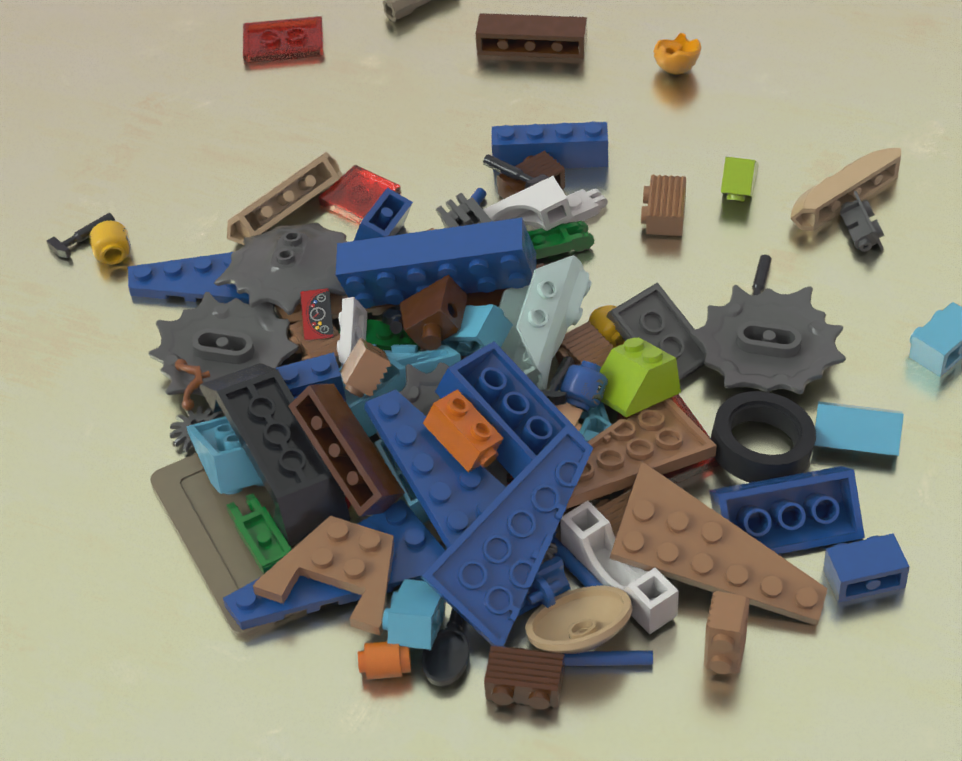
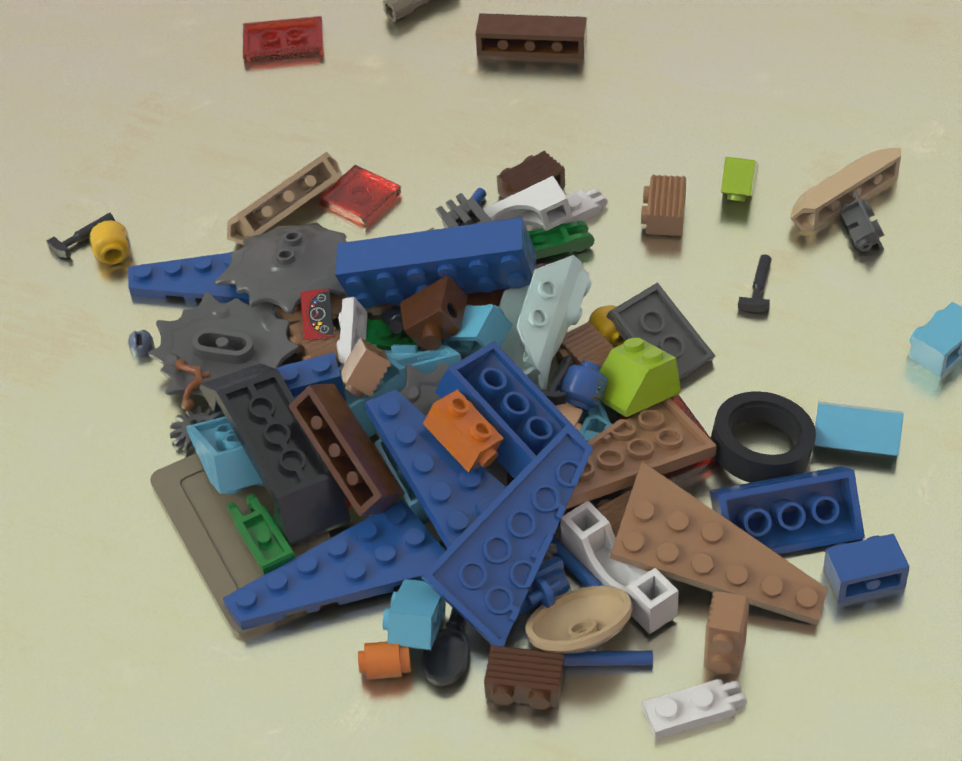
(140, 350): none -> sand blue hinge
(342, 557): medium nougat wing -> none
(385, 216): blue brick -> none
(511, 171): black piece -> none
(569, 143): blue slope -> none
(677, 55): light orange hair -> none
(692, 707): none -> white hinge
(769, 340): dark grey piece -> none

